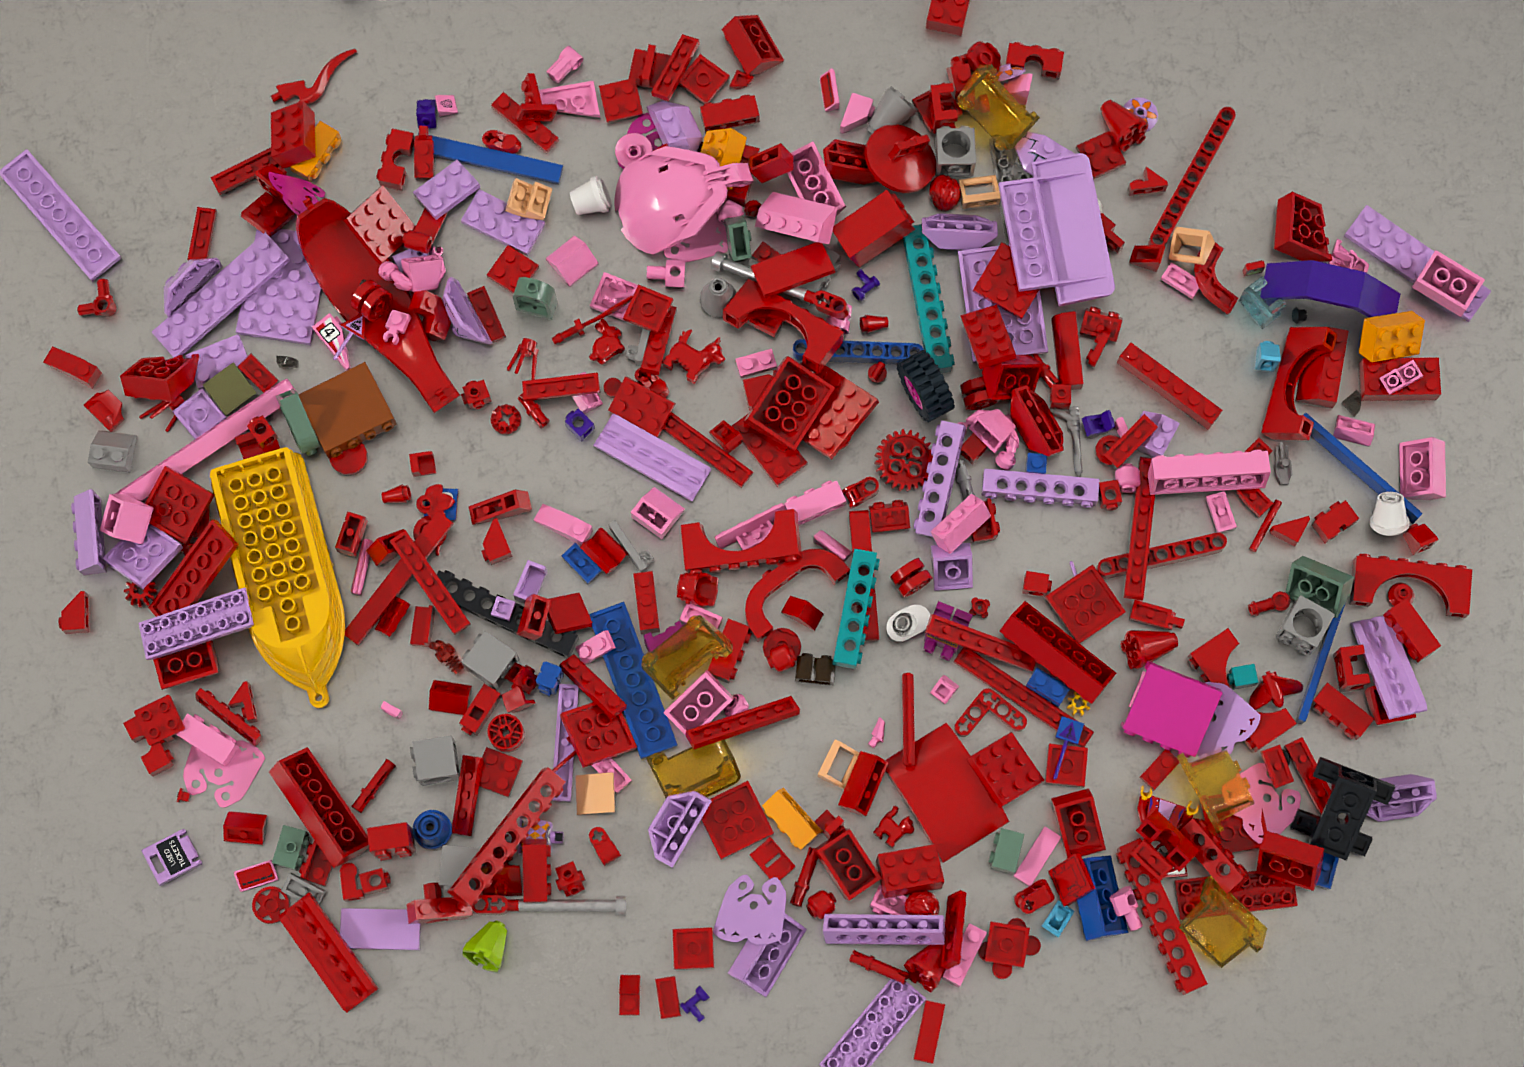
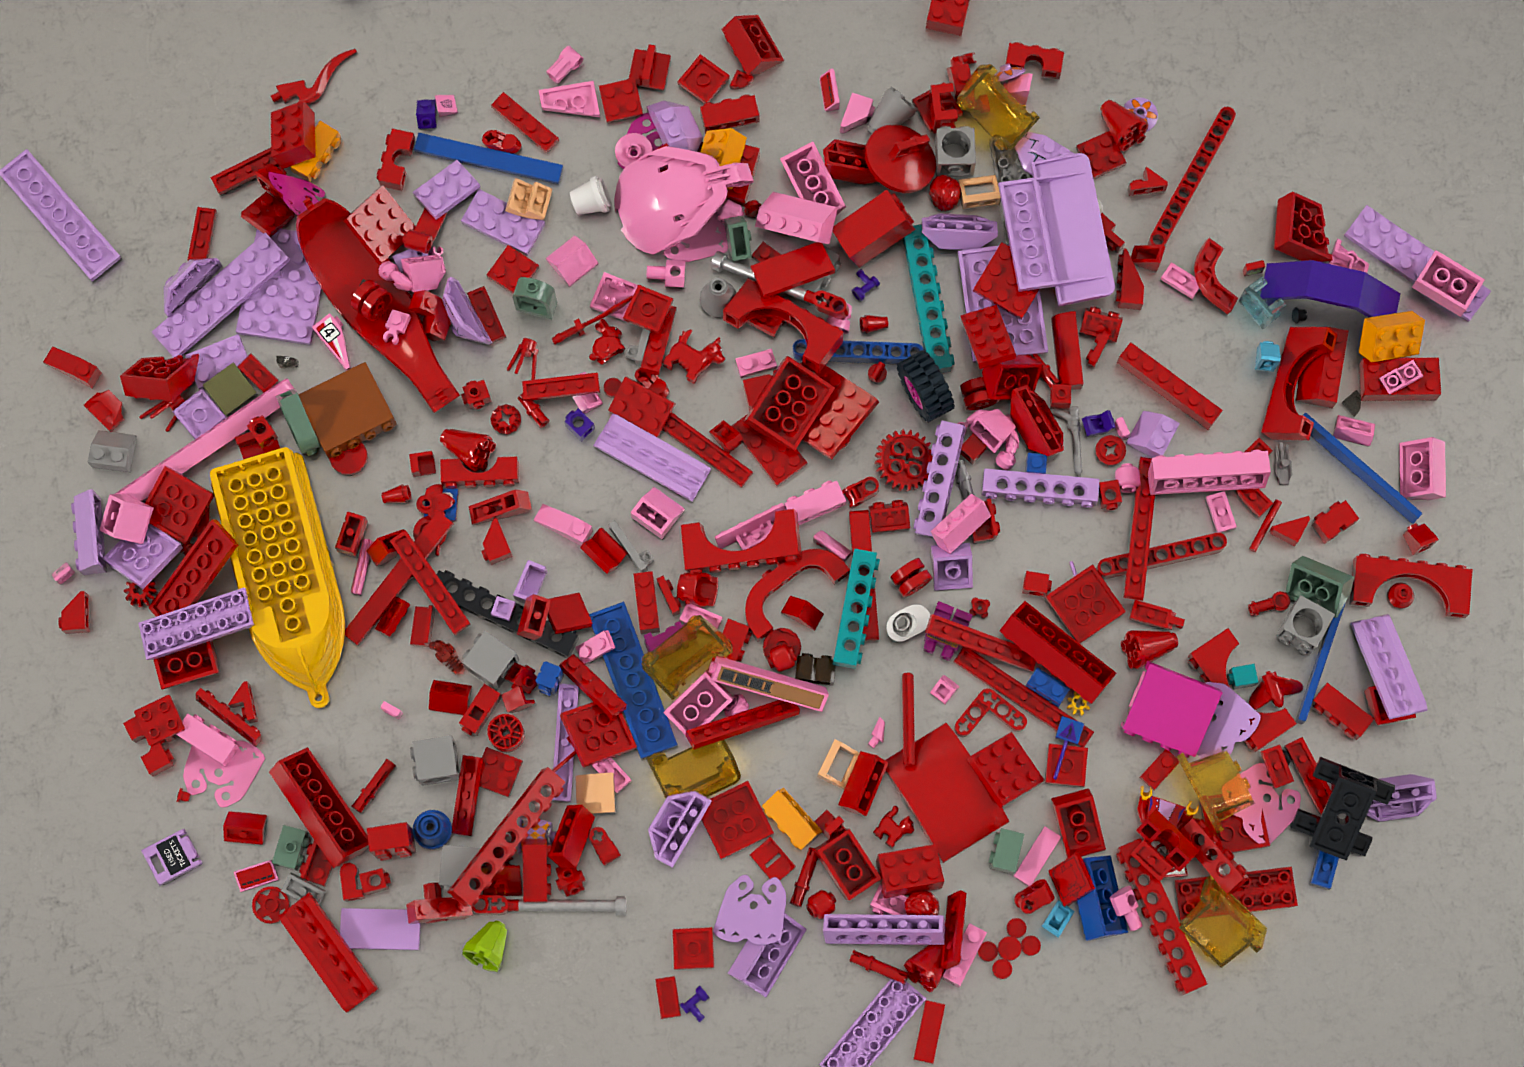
(63, 573): none -> bright pink slope
(97, 305): red axle -> none
(354, 326): piece -> none
(423, 154): red hinge -> none
(469, 447): none -> red cone
(503, 472): none -> red arch
(533, 108): red bracket -> none
(571, 836): none -> red brick
(581, 563): blue plate -> none
(629, 995): red slope -> none
(672, 602): none -> red plate
(675, 67): red plate -> none
(768, 683): none -> brick
(771, 163): red brick -> none
(983, 54): red tile -> none
(1007, 944): red plate -> none
(1130, 441): red plate -> none
(1131, 286): none -> red slope
(1193, 238): light nougat tile -> none
(1290, 860): red brick -> none
(1344, 669): red panel -> none
(1389, 514): white piece -> none
(1411, 630): red slope -> none

